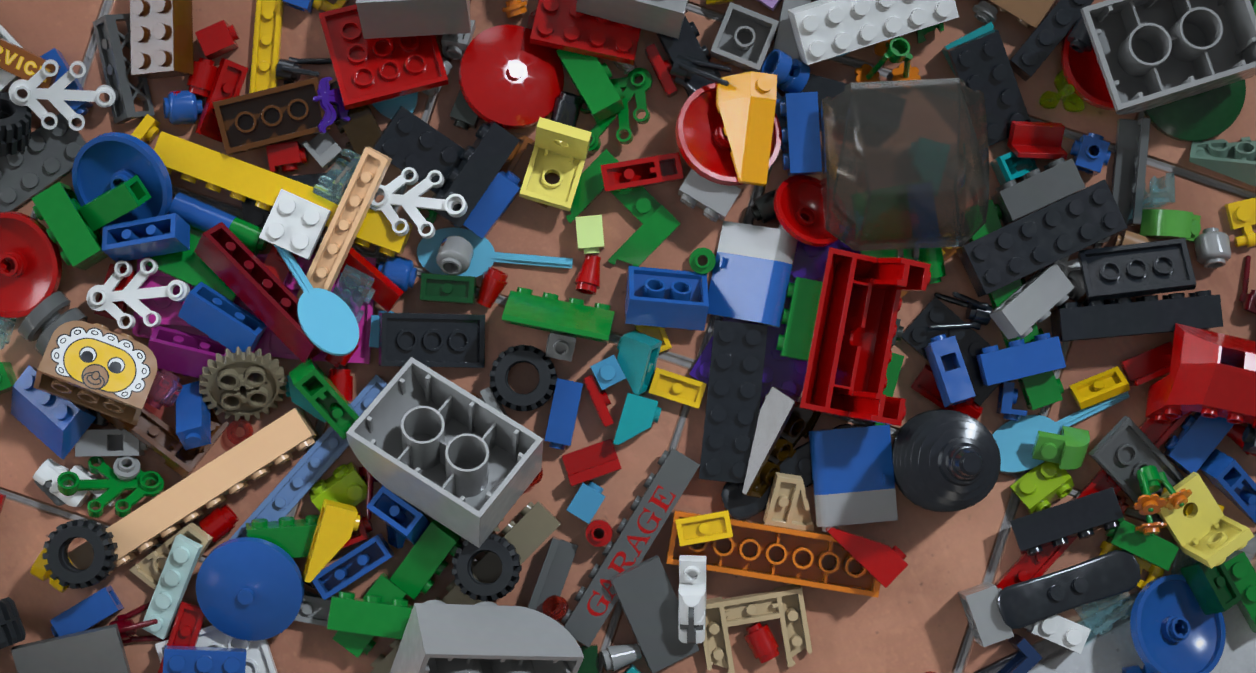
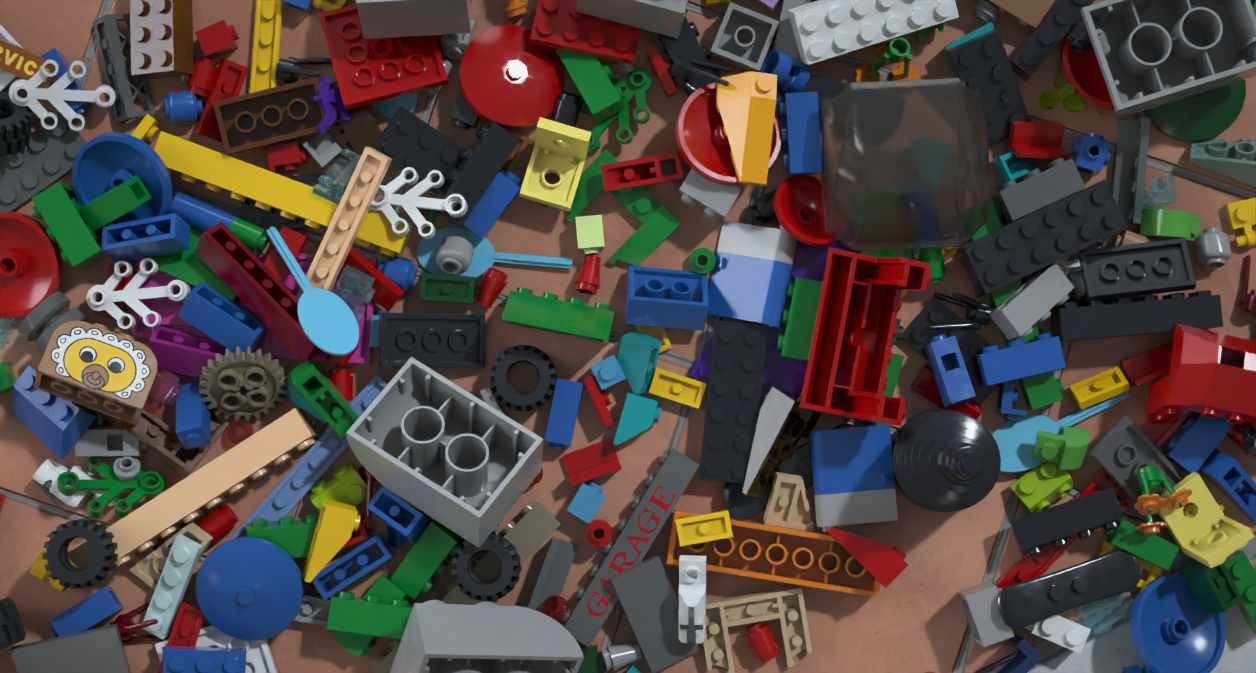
(295, 224): white plate -> none
(560, 346): light grey bracket -> none

